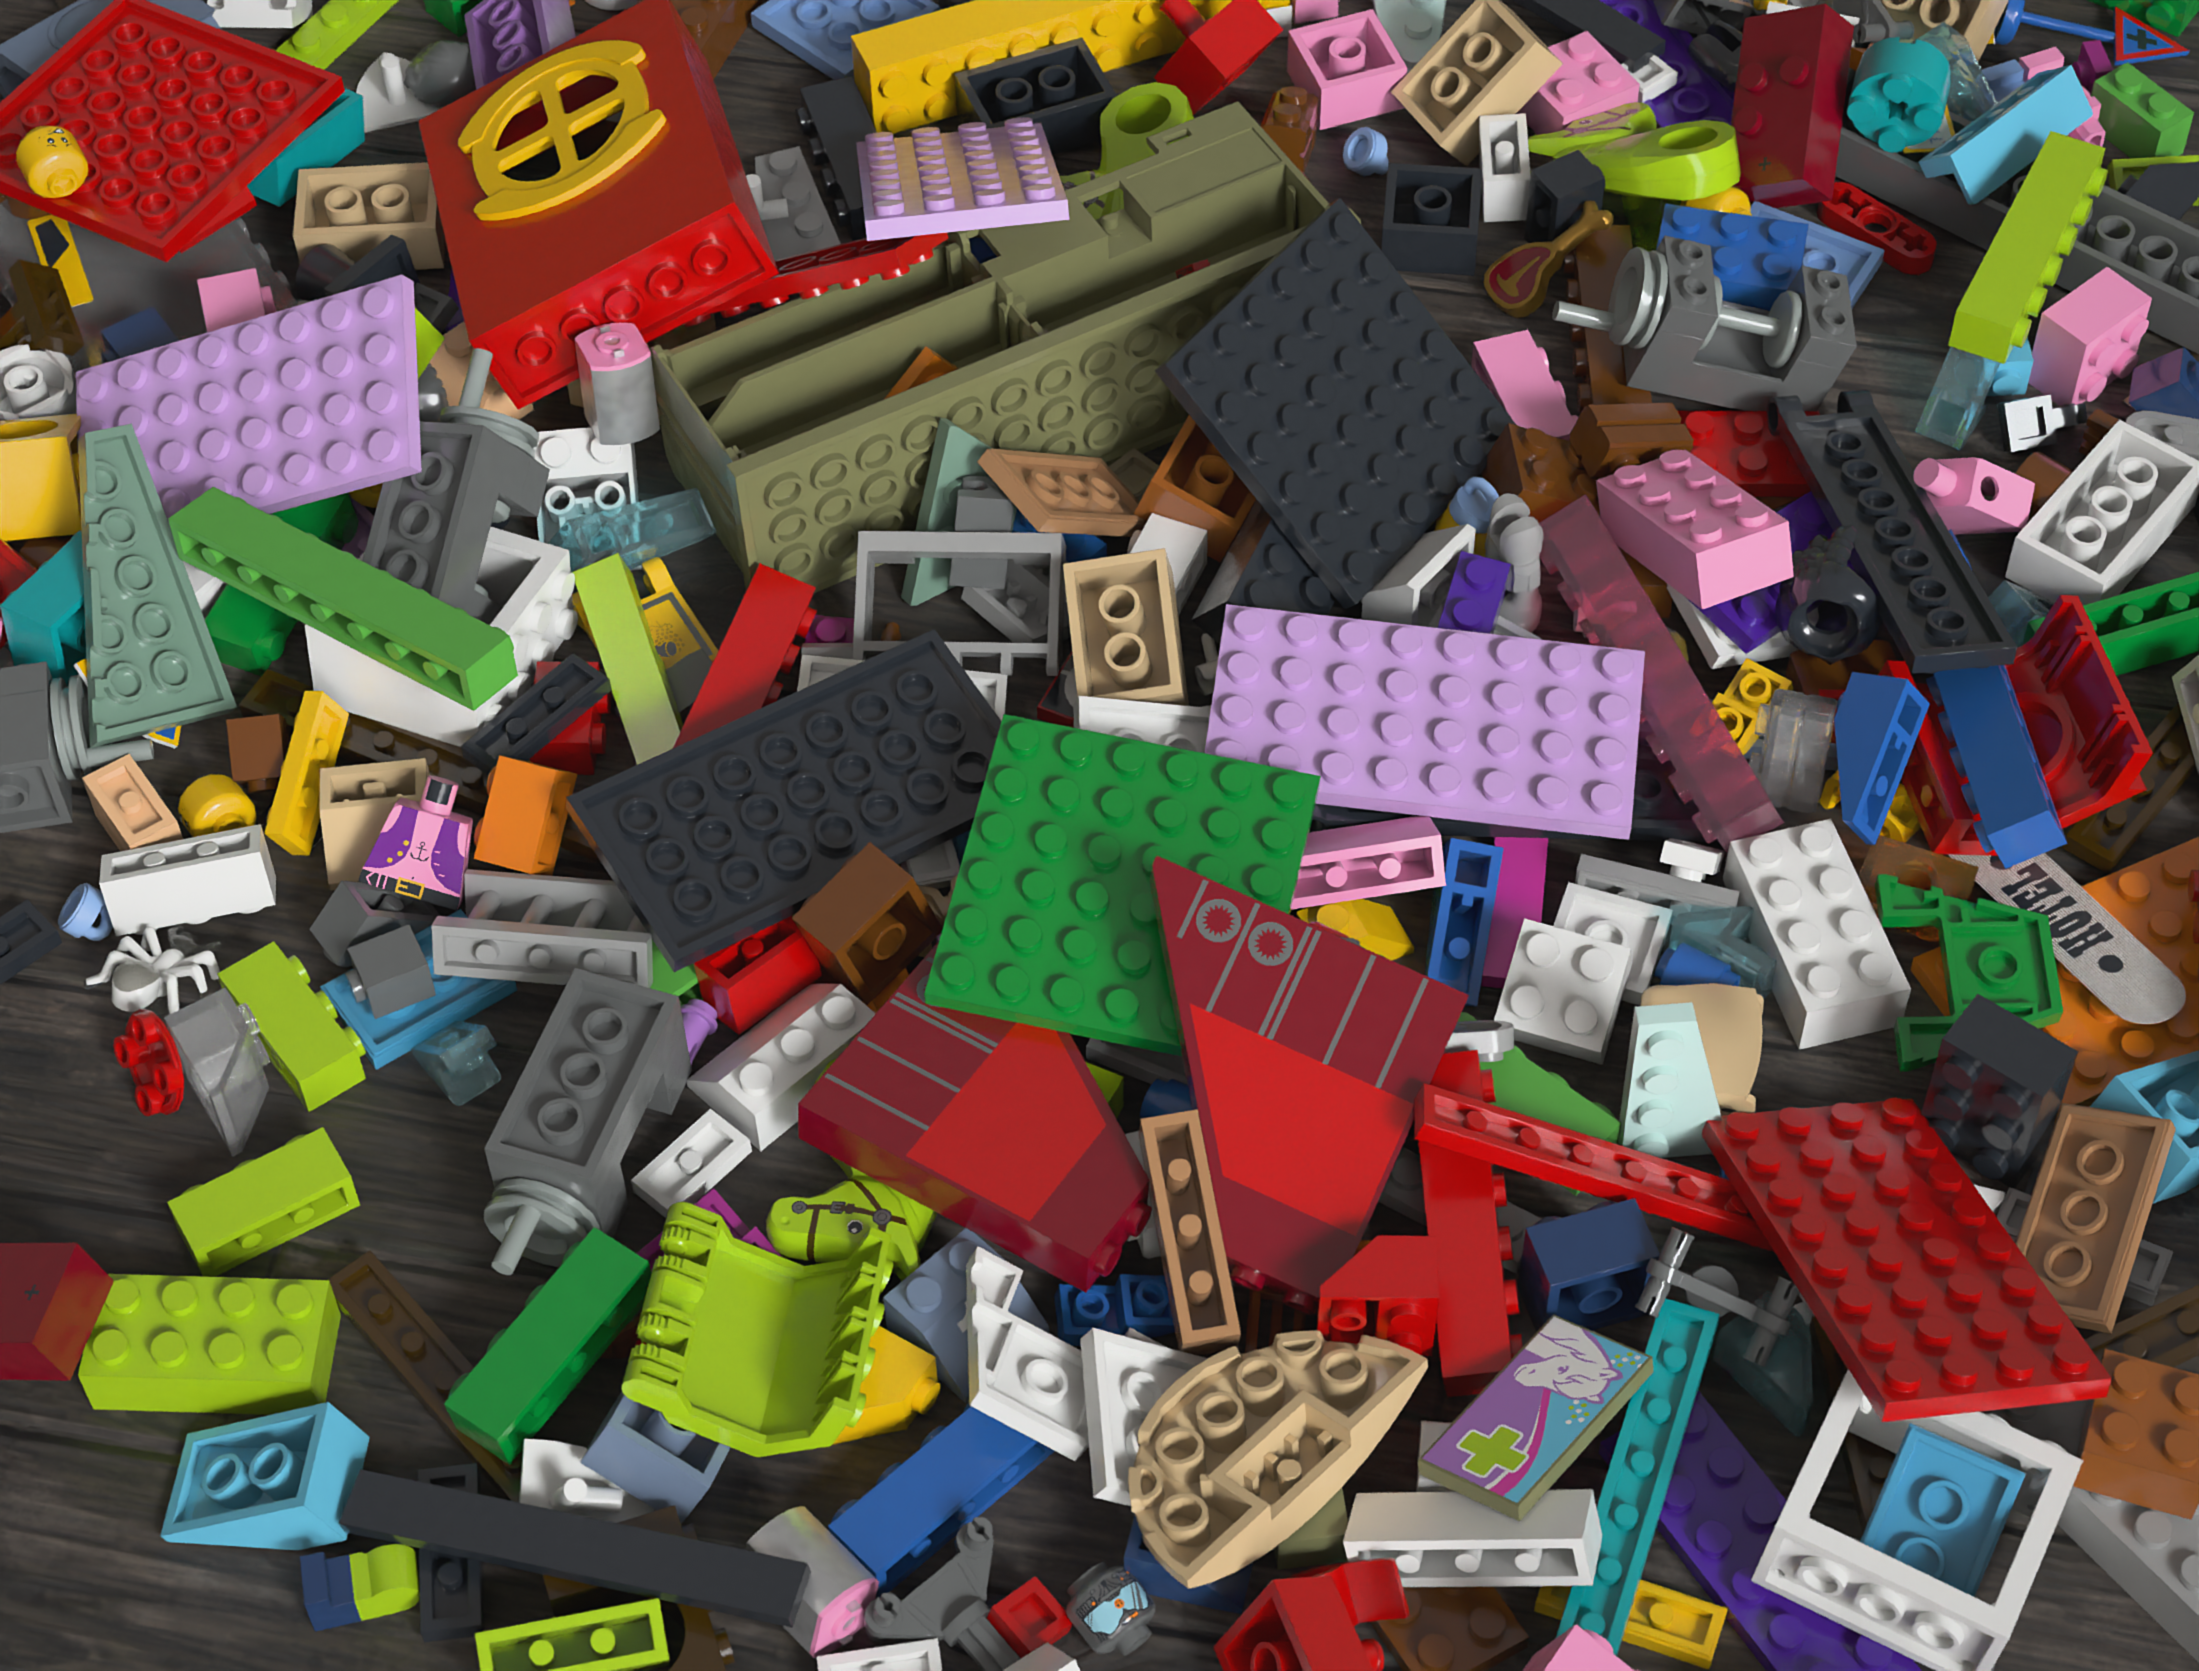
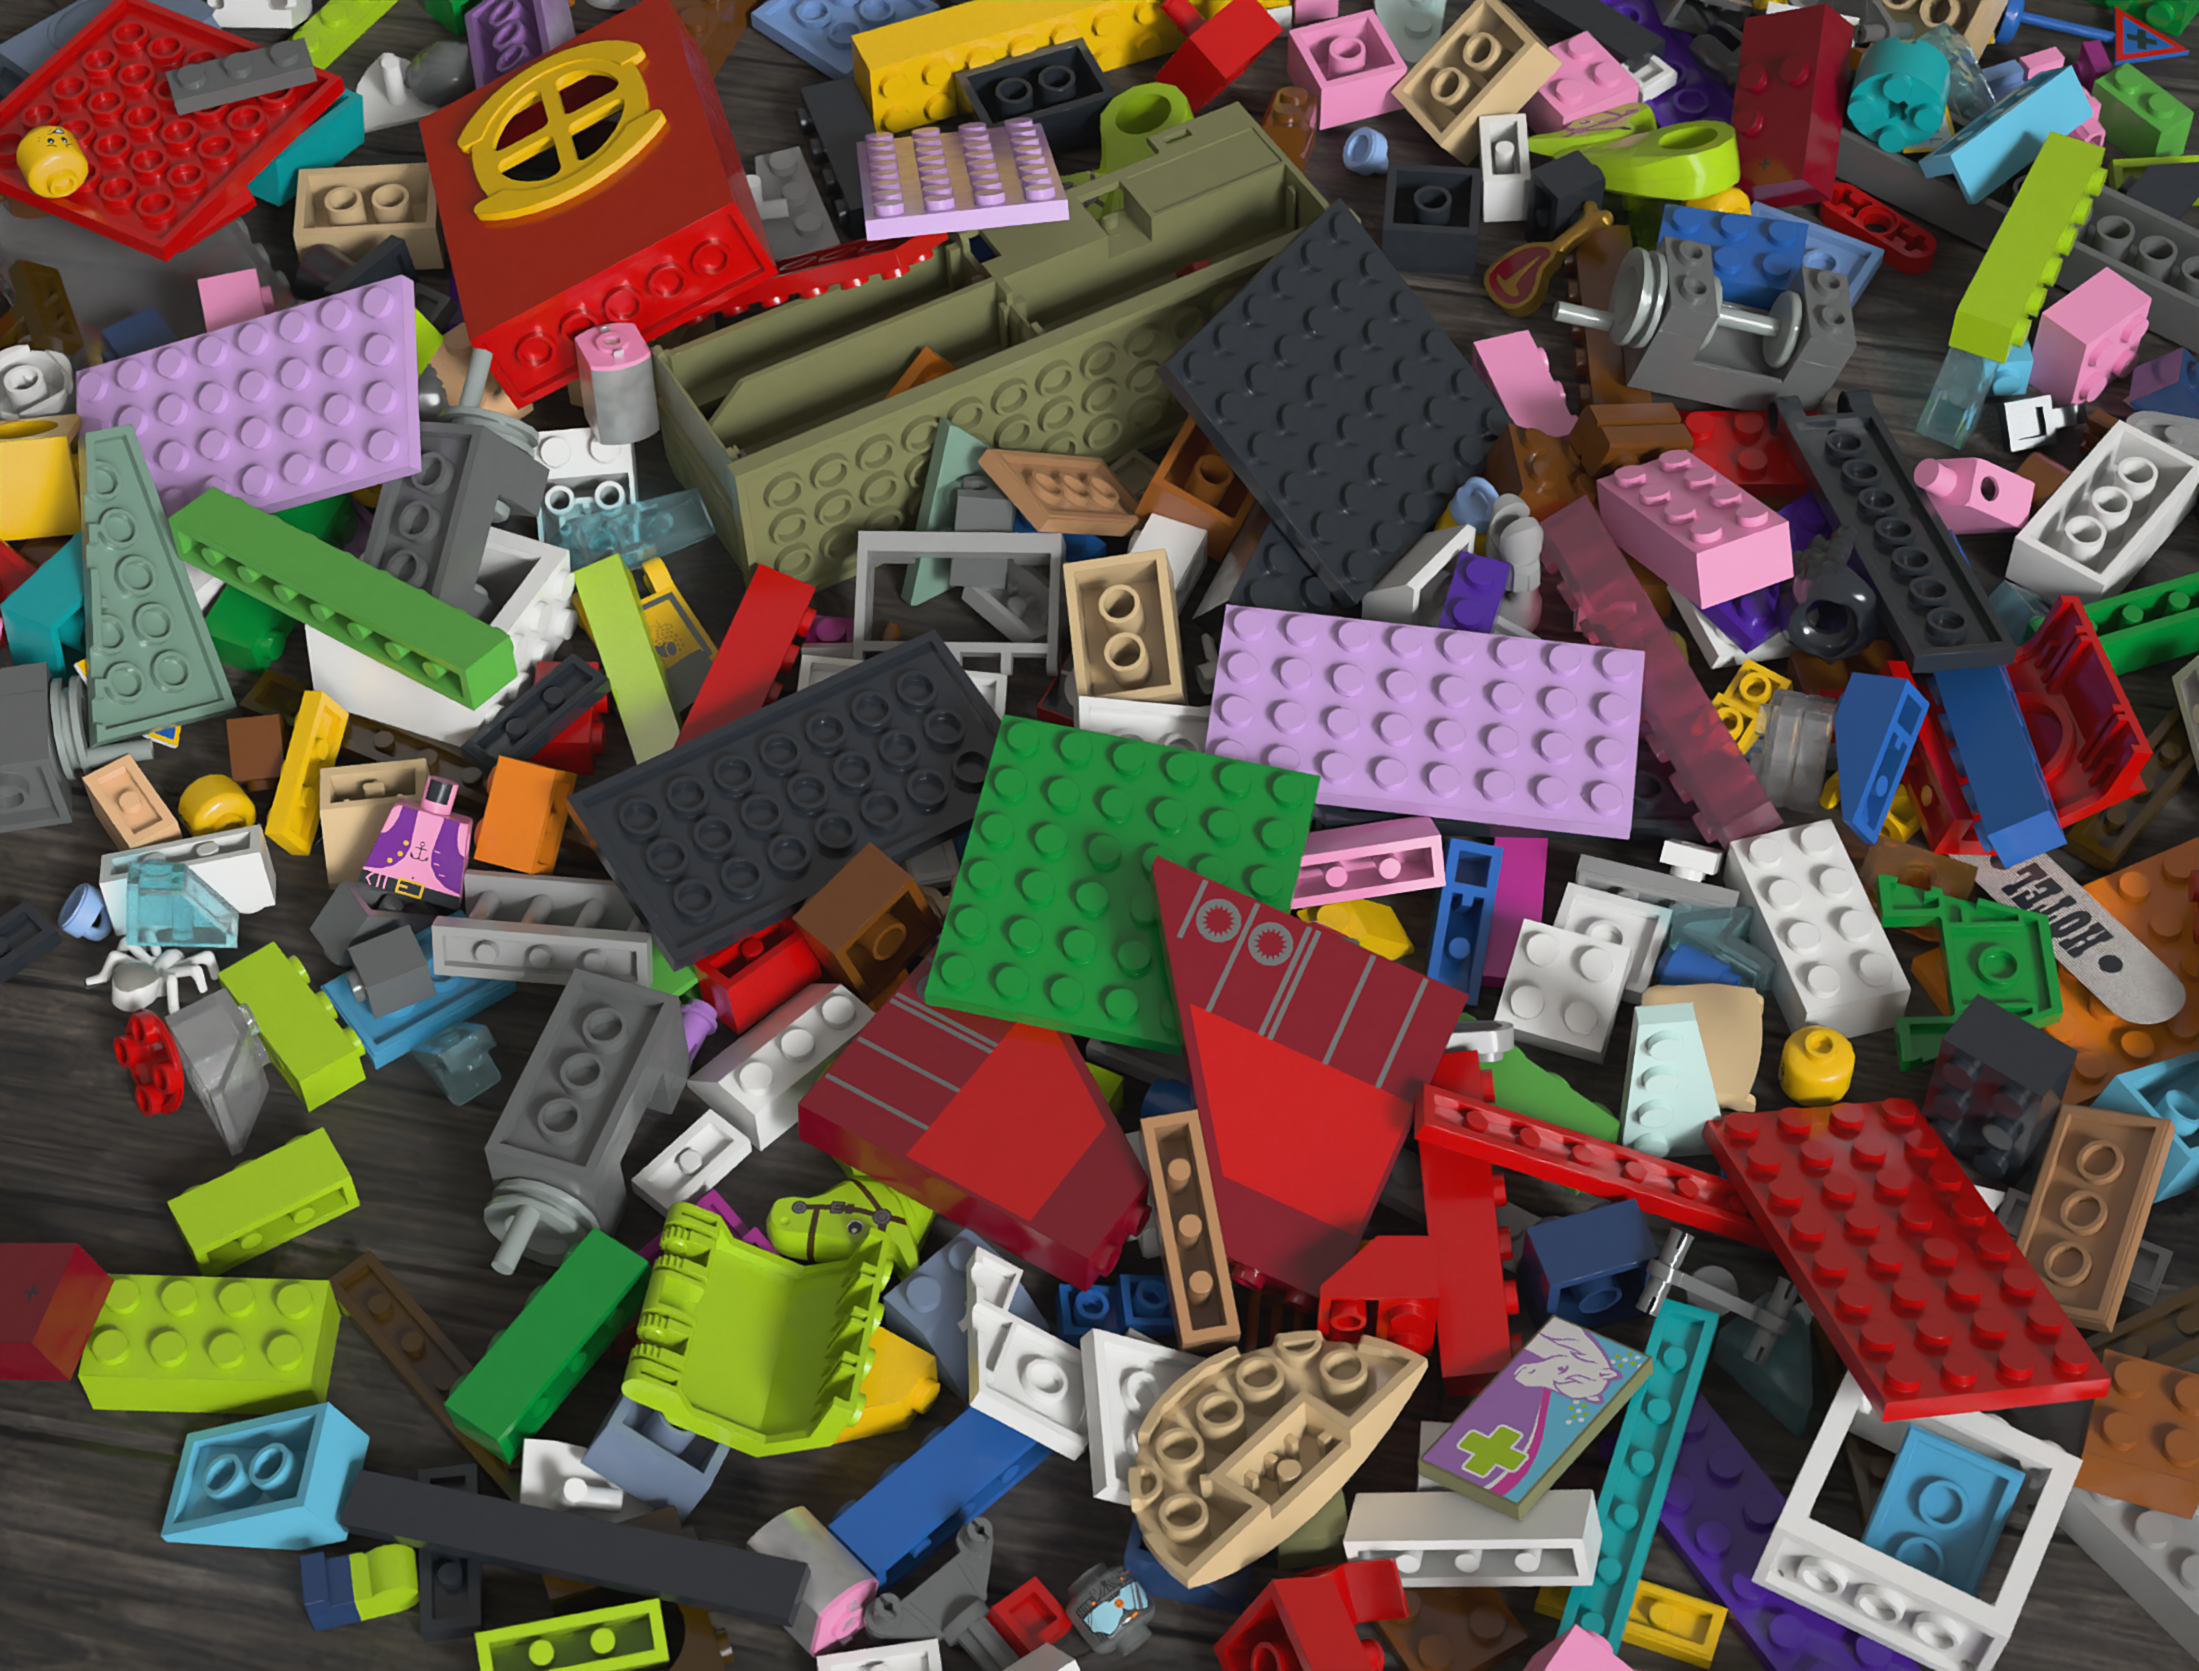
(58, 250): yellow sticker -> none
(176, 908): none -> clear light blue slope
(241, 76): none -> dark grey plate
(1816, 1066): none -> yellow head

